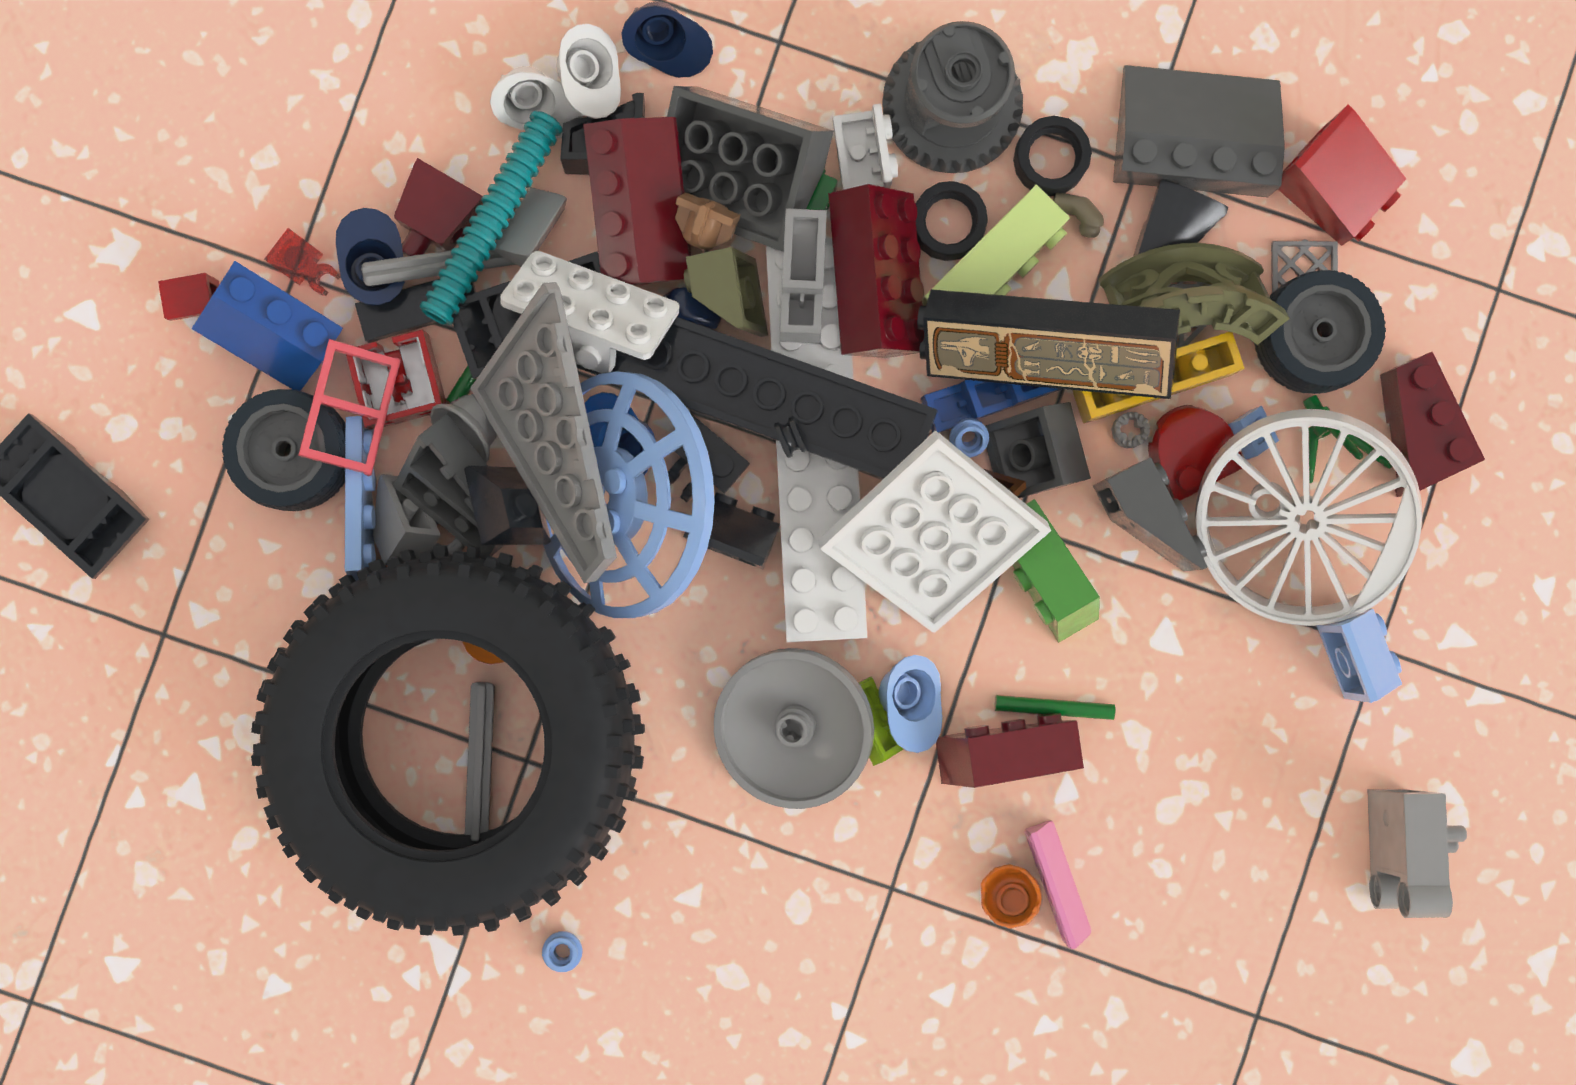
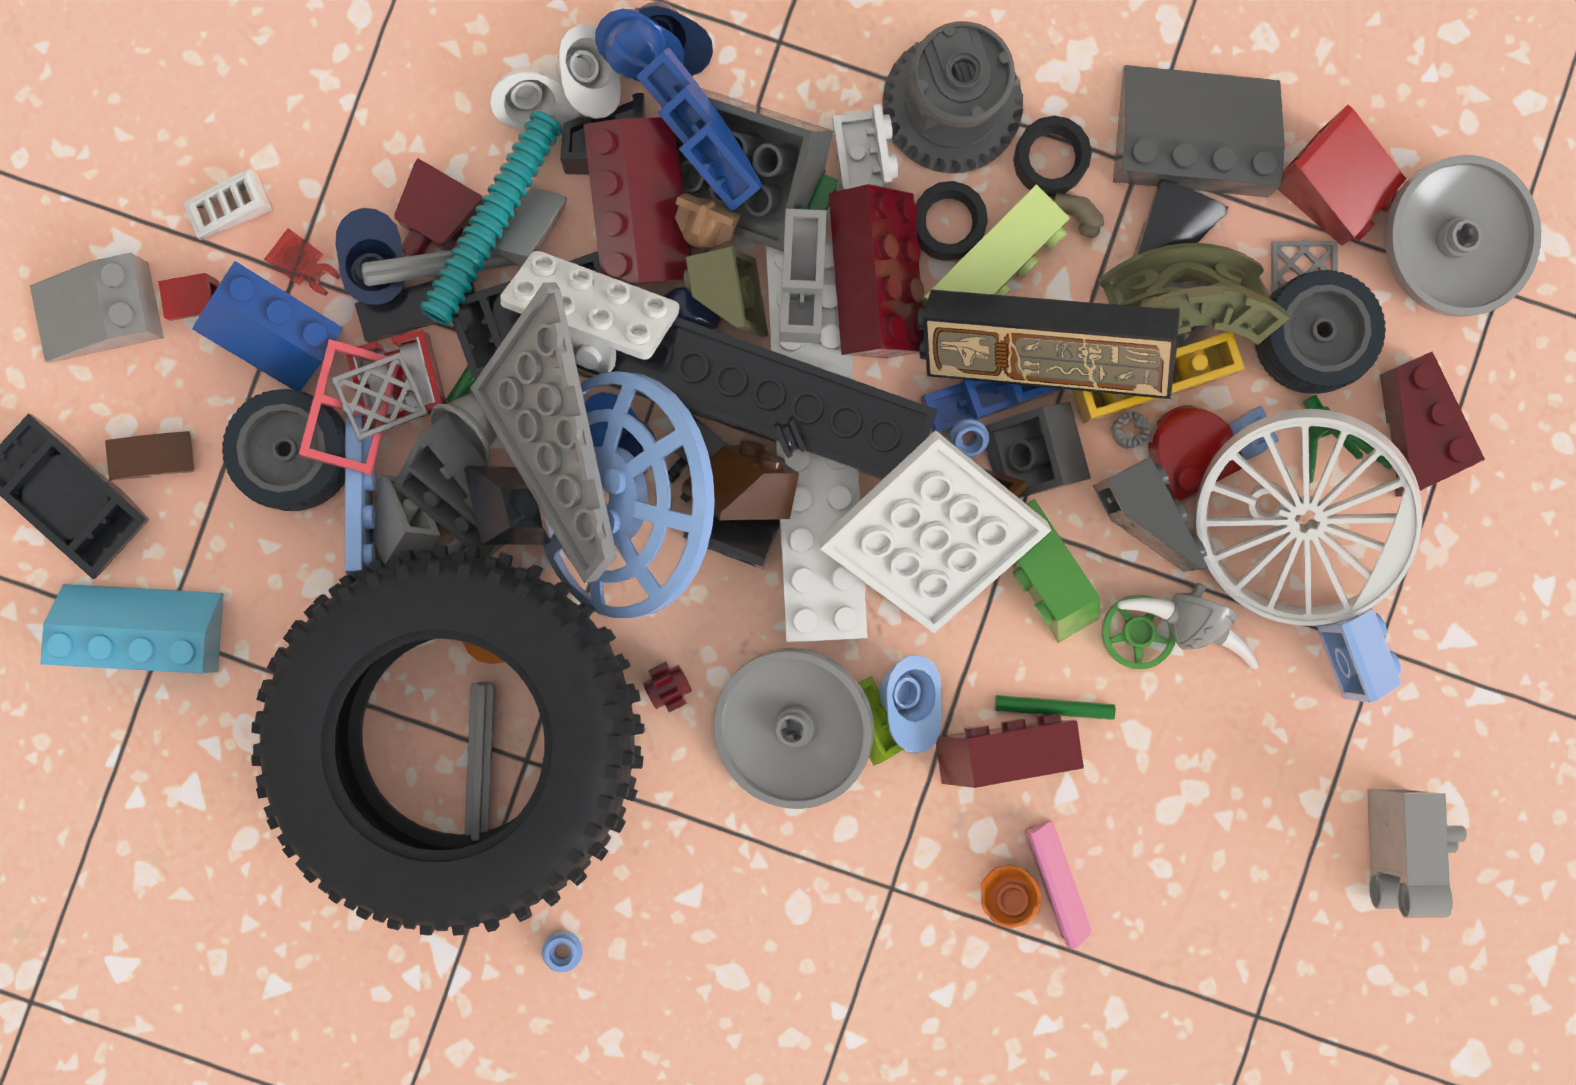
(96, 308): none -> light grey slope
(133, 629): none -> medium azure slope
(149, 455): none -> reddish brown slope
(256, 207): none -> white slope
(349, 408): none -> light grey window
(633, 41): none -> blue piece
(667, 687): none -> dark red gear
(701, 129): none -> blue slope
(750, 483): none -> reddish brown slope
(1138, 633): none -> bright green wheel
(1196, 621): none -> light grey helmet
(1463, 236): none -> light grey dish

